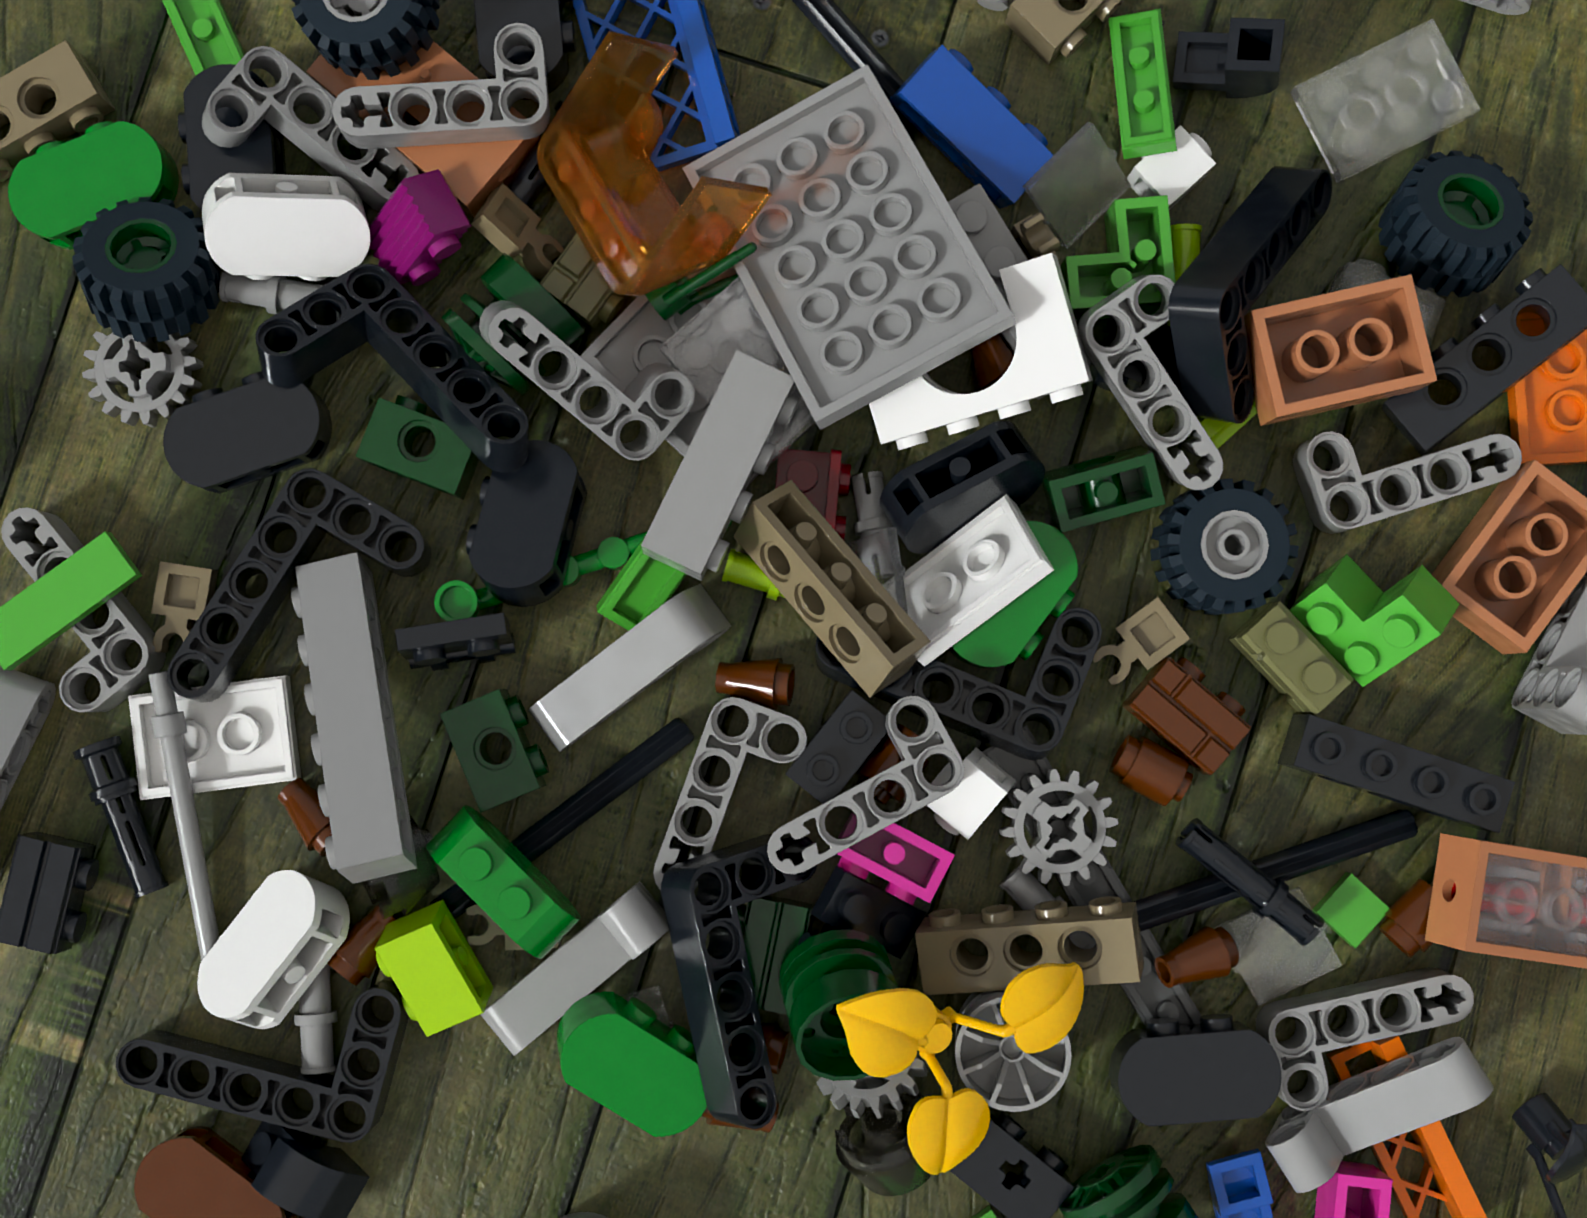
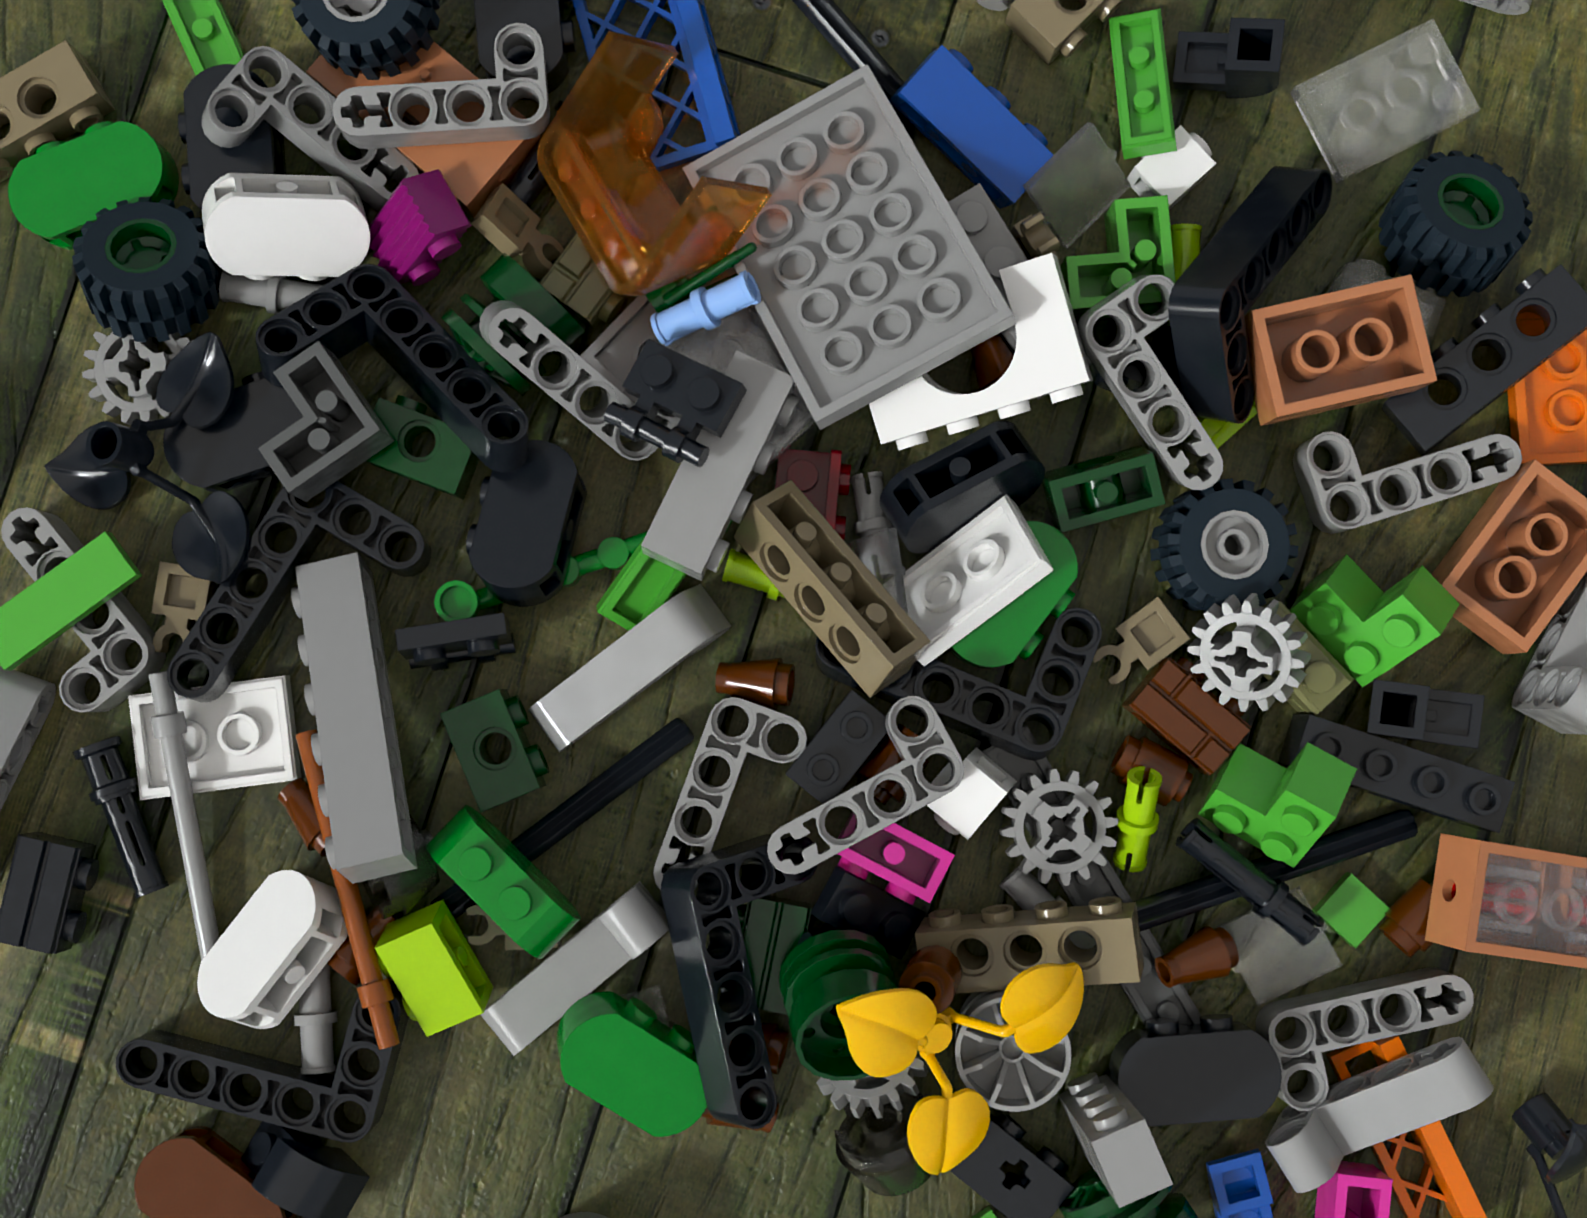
(97, 464): none -> black plant
(335, 429): none -> dark grey brick
(375, 990): none -> dark orange bar
(682, 388): none -> black plate
(705, 308): none -> light blue pin
(935, 974): none -> reddish brown brick
(1114, 1138): none -> light grey brick
(1137, 819): none -> lime pin
(1262, 637): none -> light grey gear
(1276, 805): none -> bright green brick
(1425, 714): none -> black brick

